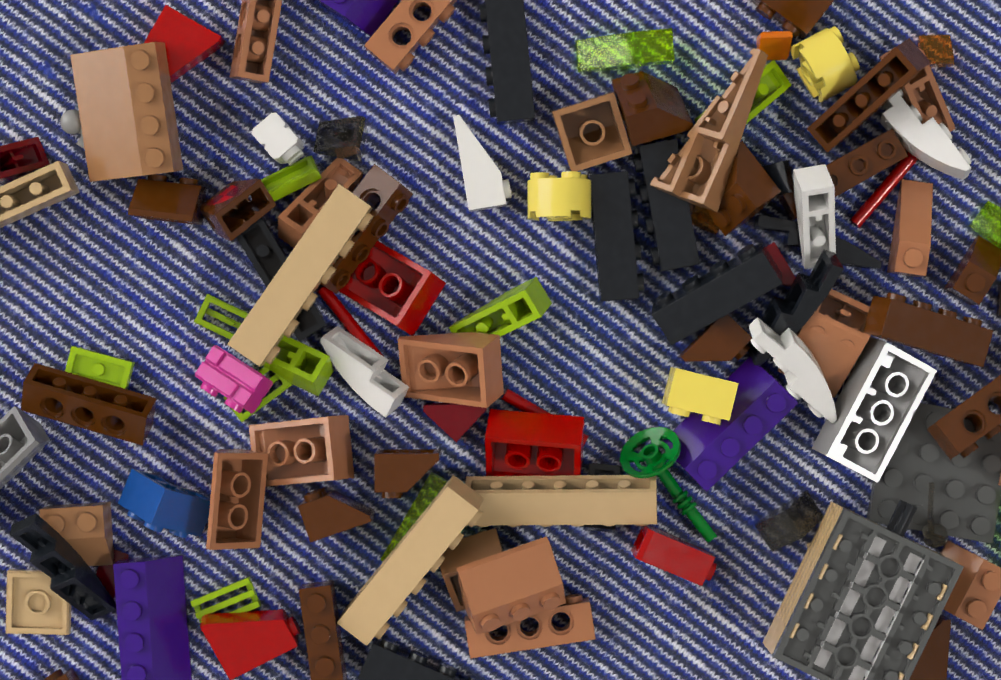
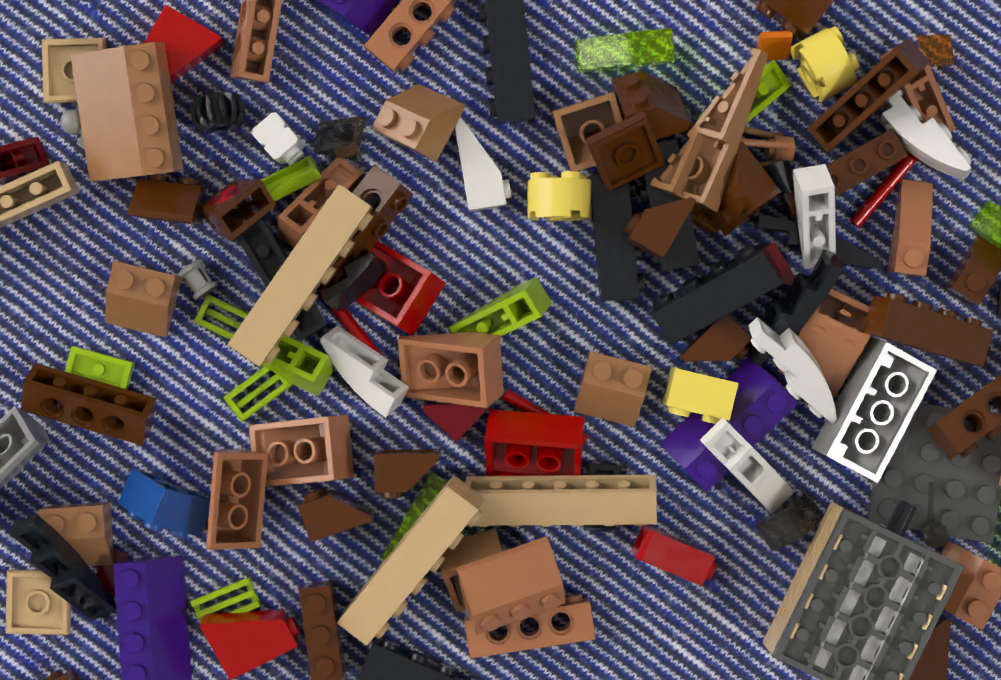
(57, 66): none -> tan tile
(141, 298): none -> medium nougat slope
(198, 279): none -> light grey bush
(217, 112): none -> black gear
(233, 379): dark pink brick -> none
(361, 277): none -> black slope
(419, 120): none -> medium nougat slope
(612, 389): none -> medium nougat slope
(625, 151): none -> reddish brown tile
(655, 466): green dish -> none
(658, 226): none -> reddish brown slope
(747, 465): none -> white slope
(776, 146): none -> nougat plant

